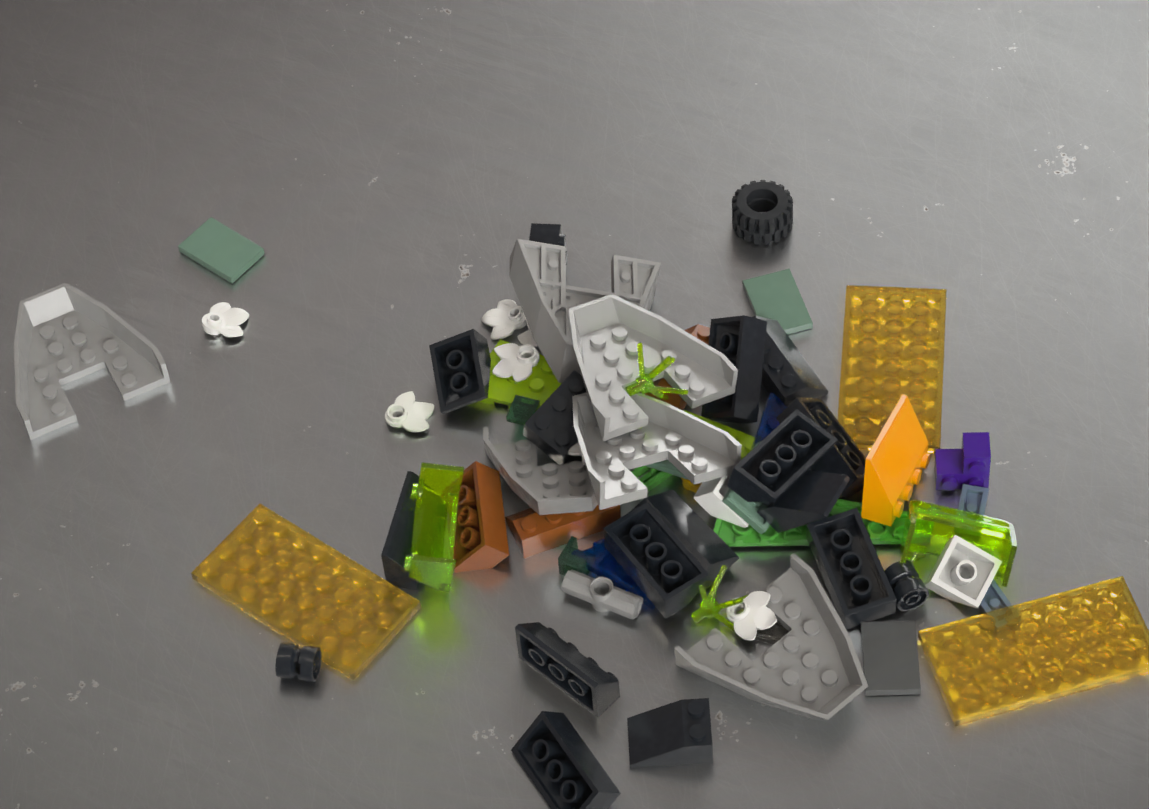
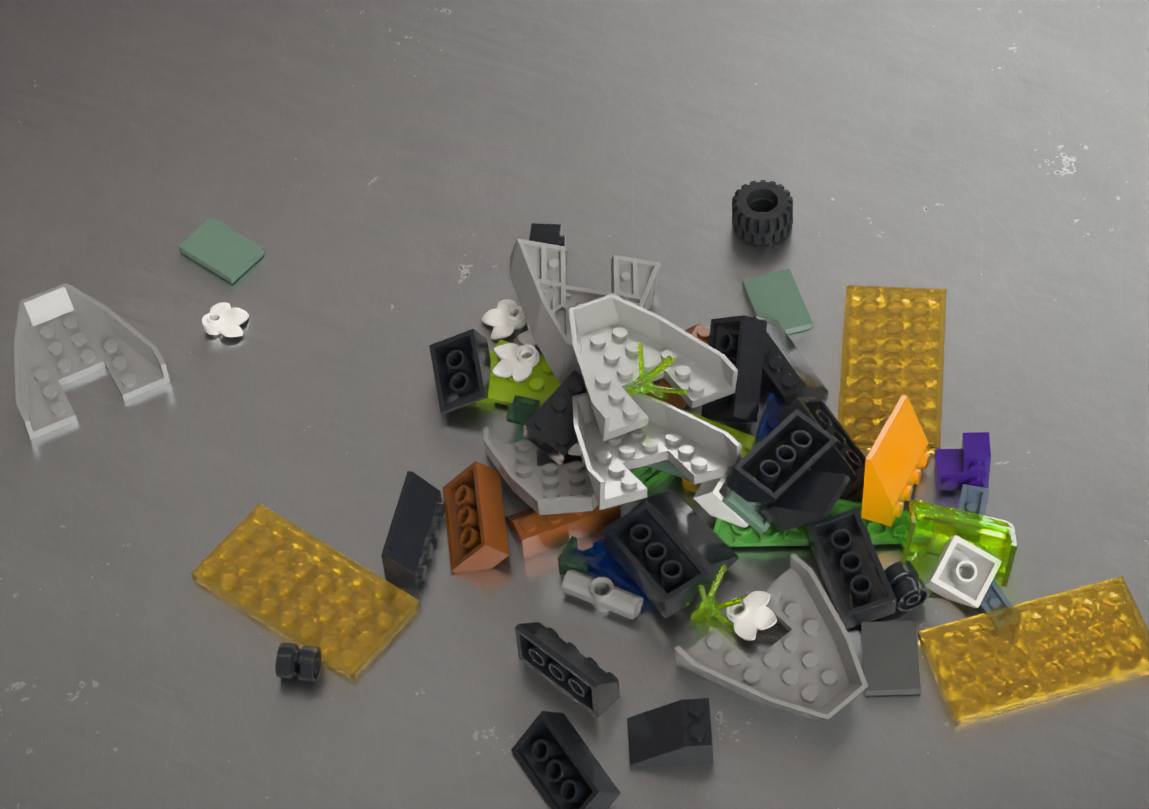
(408, 413): white plate -> none
(434, 525): clear neon green windscreen -> none

